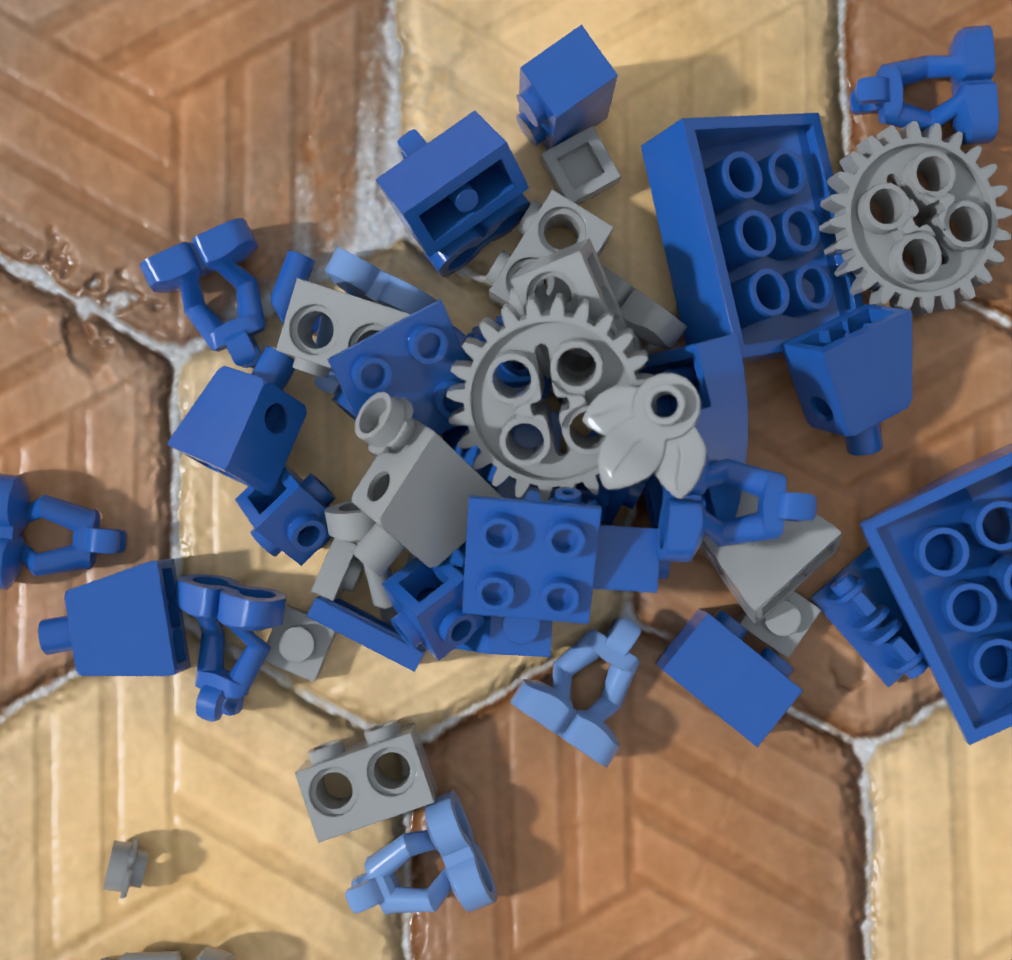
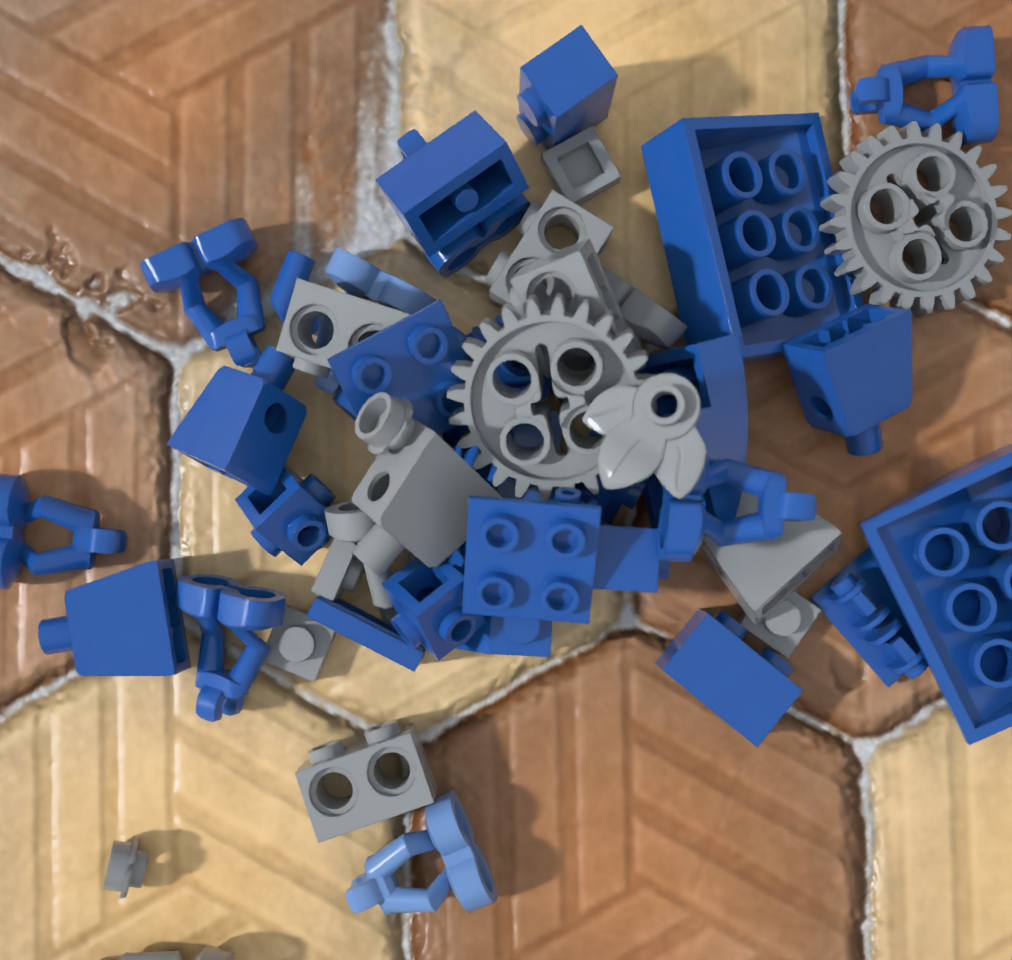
(553, 705): medium blue piece -> none

